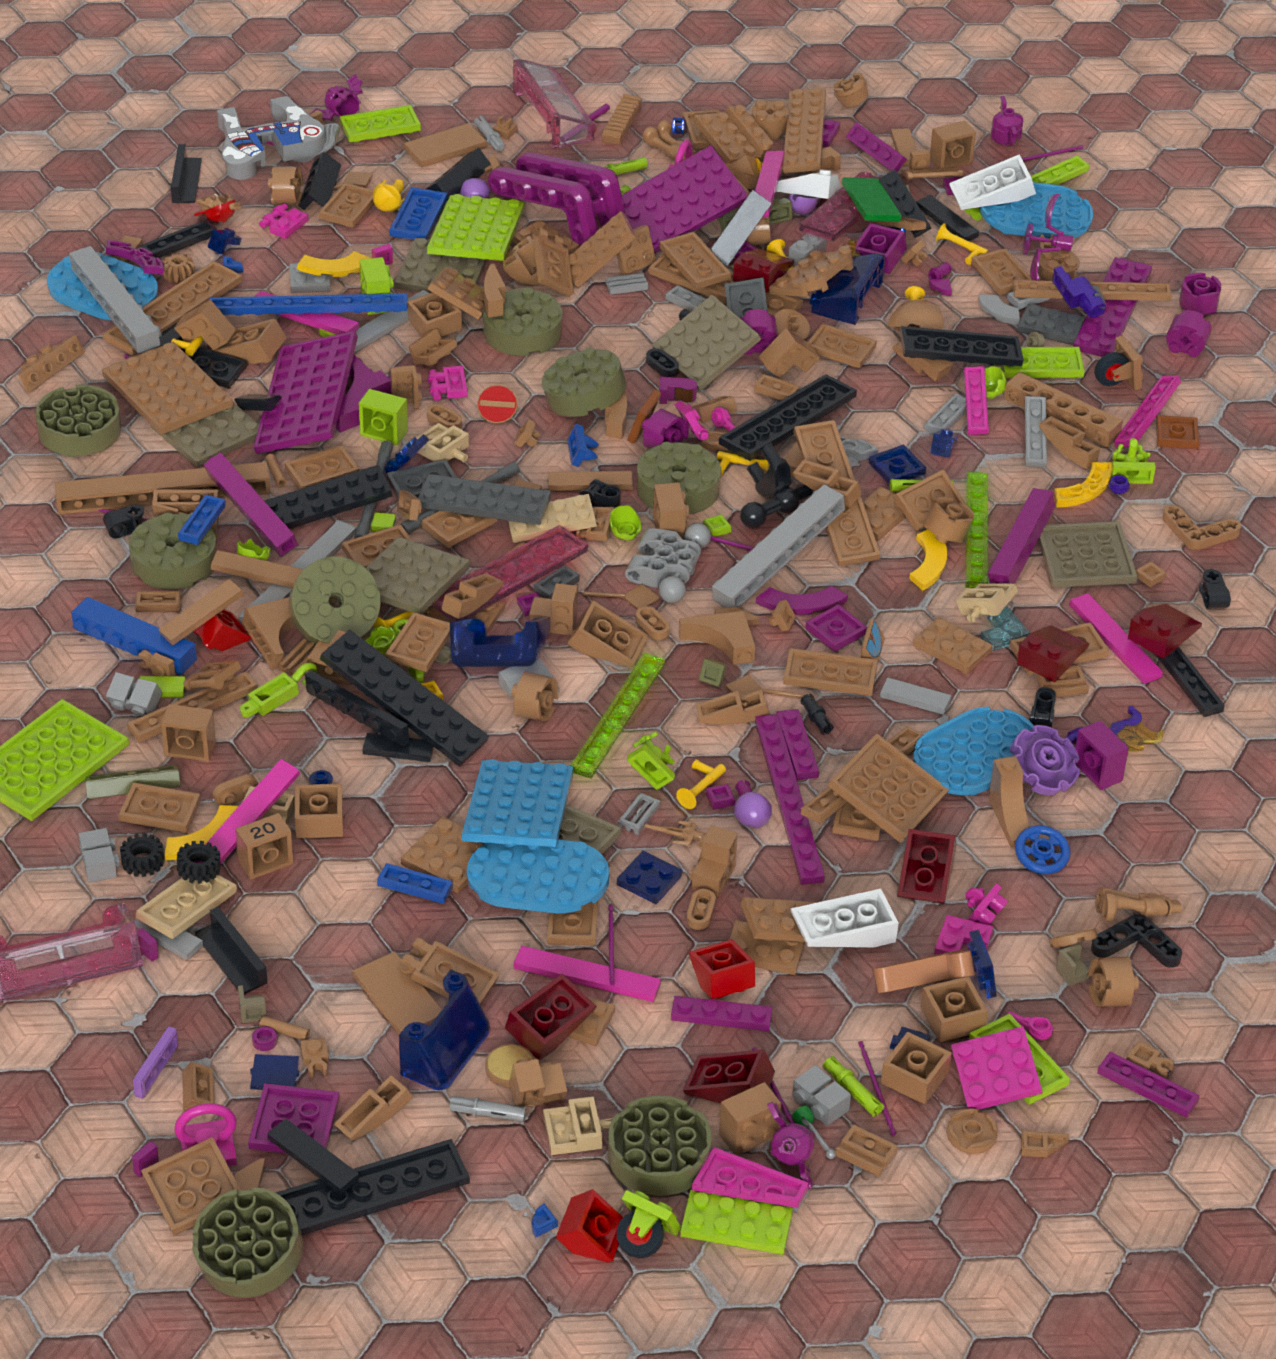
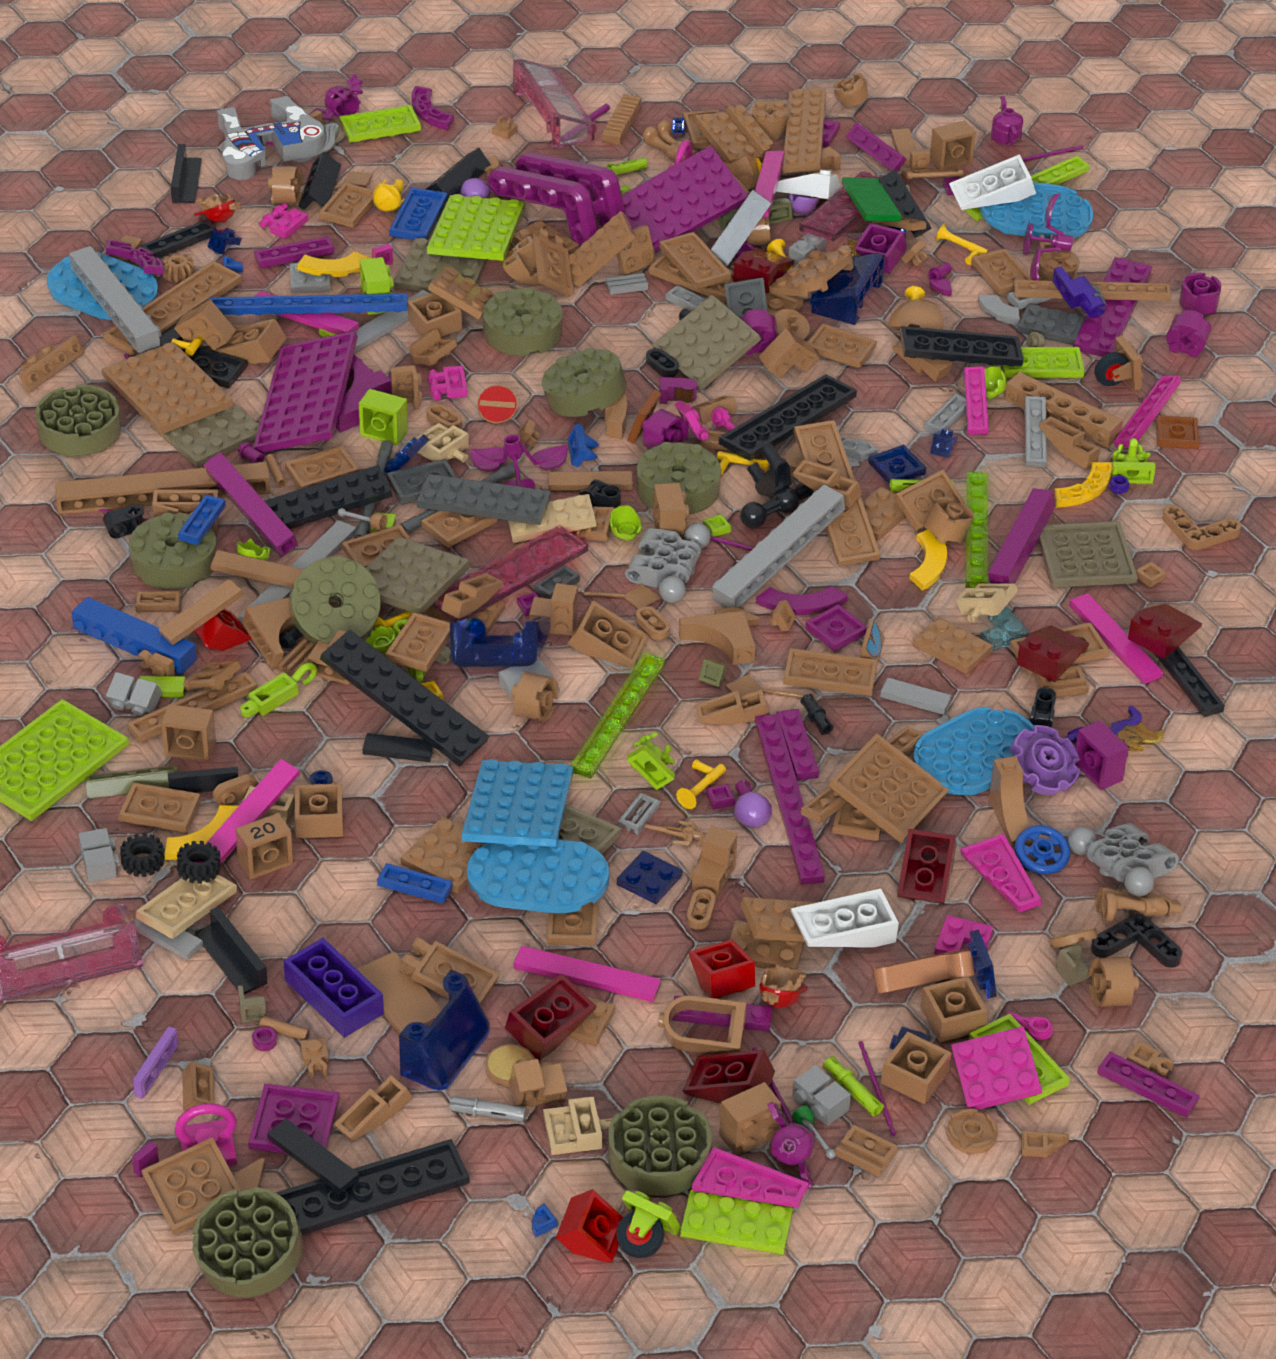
(147, 944): magenta tile -> none
(201, 780): none -> black tile
(247, 451): none -> magenta pin
(257, 402): black slope -> none
(274, 1070): clear blue piece -> none
(289, 638): none -> black pin
(293, 252): none -> magenta plate
(333, 987): none -> dark purple brick
(357, 708): black plate -> none
(377, 521): none -> medium nougat hinge
(408, 505): medium nougat plate -> none
(424, 109): none -> magenta tile
(445, 145): medium nougat tile -> none
(491, 458): none -> magenta plant
(492, 136): light grey axle -> none
(493, 292): medium nougat slope -> none
(611, 945): magenta piece -> none
(734, 1008): none -> medium nougat window
(774, 387): medium nougat plate -> none
(782, 986): none -> medium nougat hair
(943, 214): black tile -> none
(993, 899): dark pink hips -> none
(1003, 870): none -> dark pink wing
(1125, 856): none -> light grey connector
(1214, 590): black piece -> none

